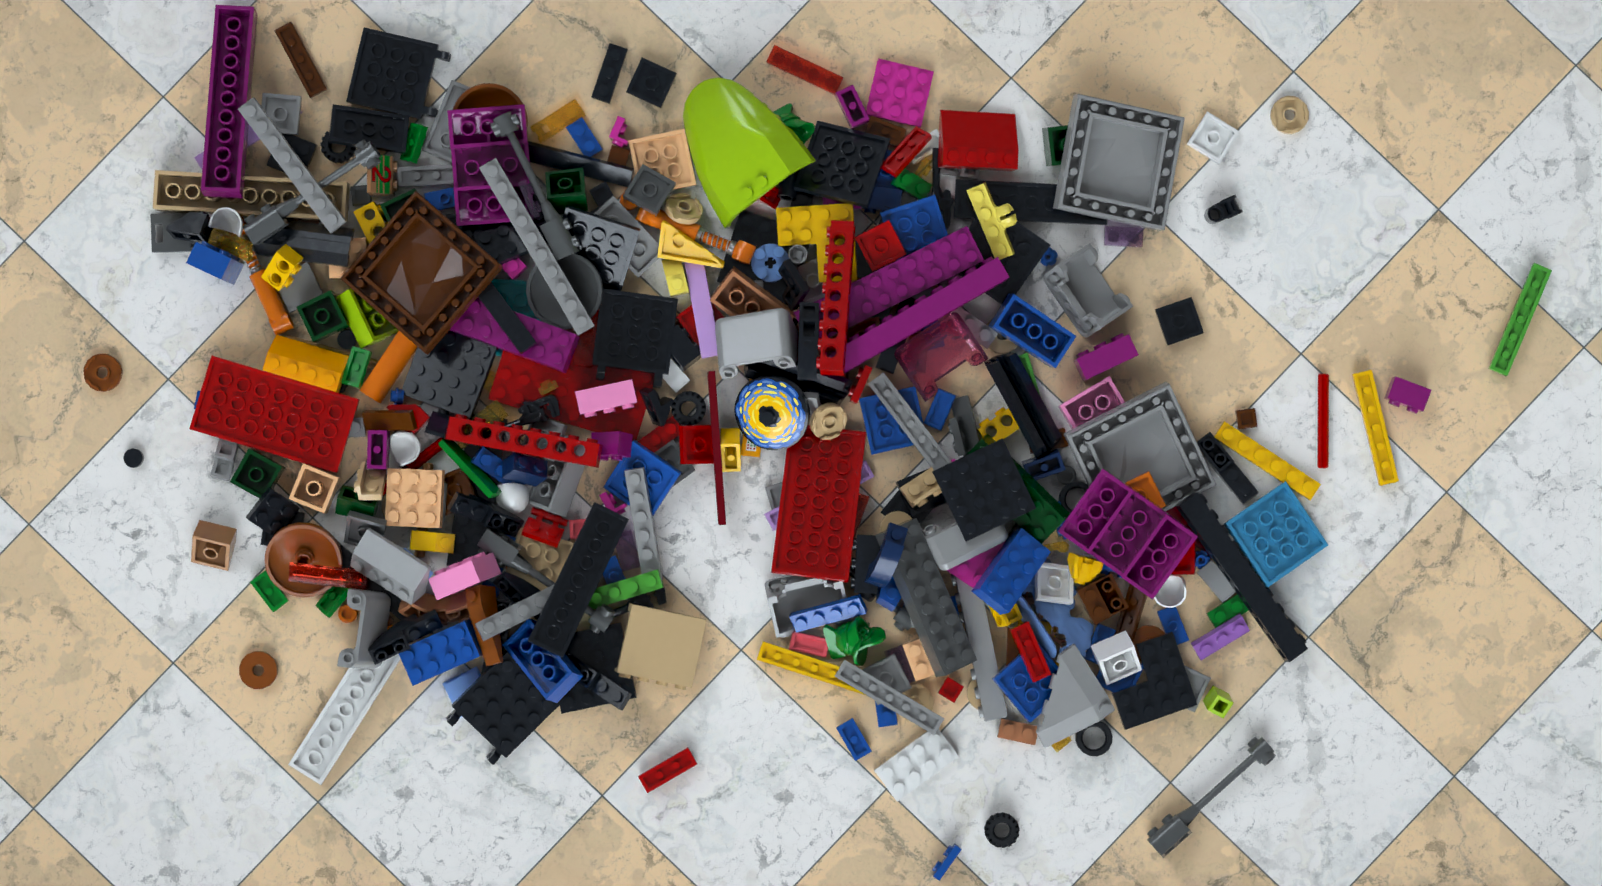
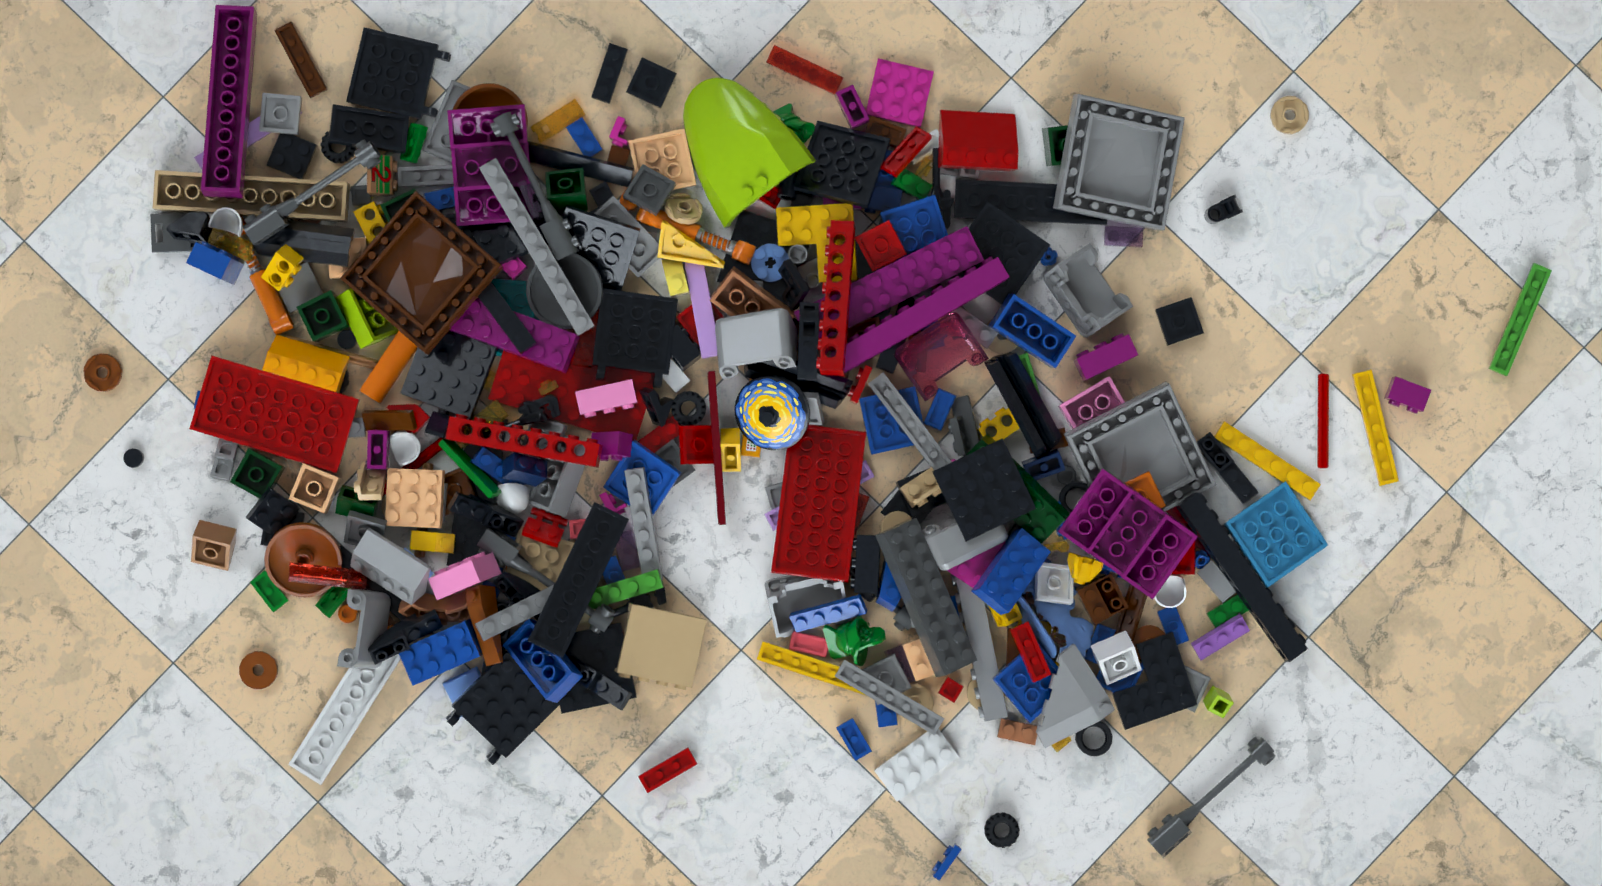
(292, 165): light grey plate -> none
(356, 367): green plate -> none
(397, 396): blue plate -> none
(828, 421): tan tile -> none
(884, 565): dark blue arch -> none
(993, 220): light yellow plate -> none
(1213, 137): white tile -> none
(1246, 418): reddish brown tile -> none

